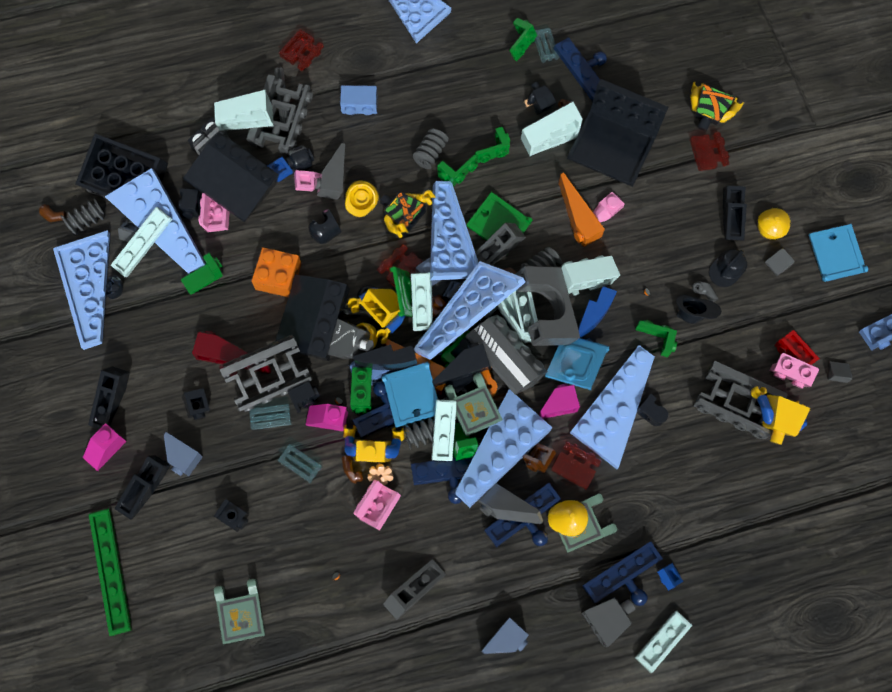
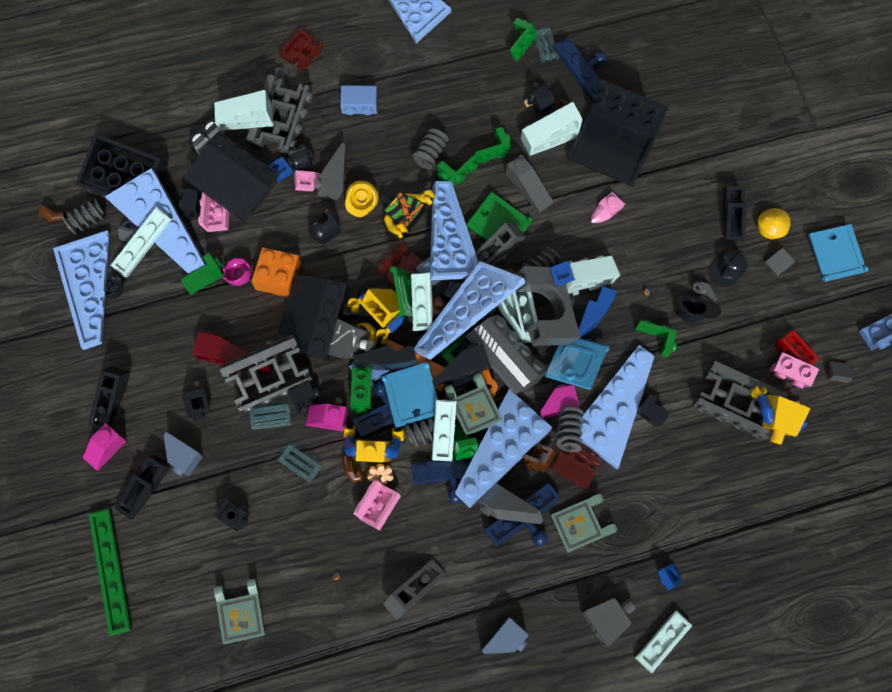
(237, 272): none -> dark pink hair
(528, 183): none -> dark grey slope
(562, 273): none -> blue plate
(568, 517): yellow hat -> none
(570, 429): none -> dark grey piece
(583, 221): orange slope -> none
(622, 574): dark blue plate -> none
(704, 152): clear red plate -> none
(712, 106): torso -> none

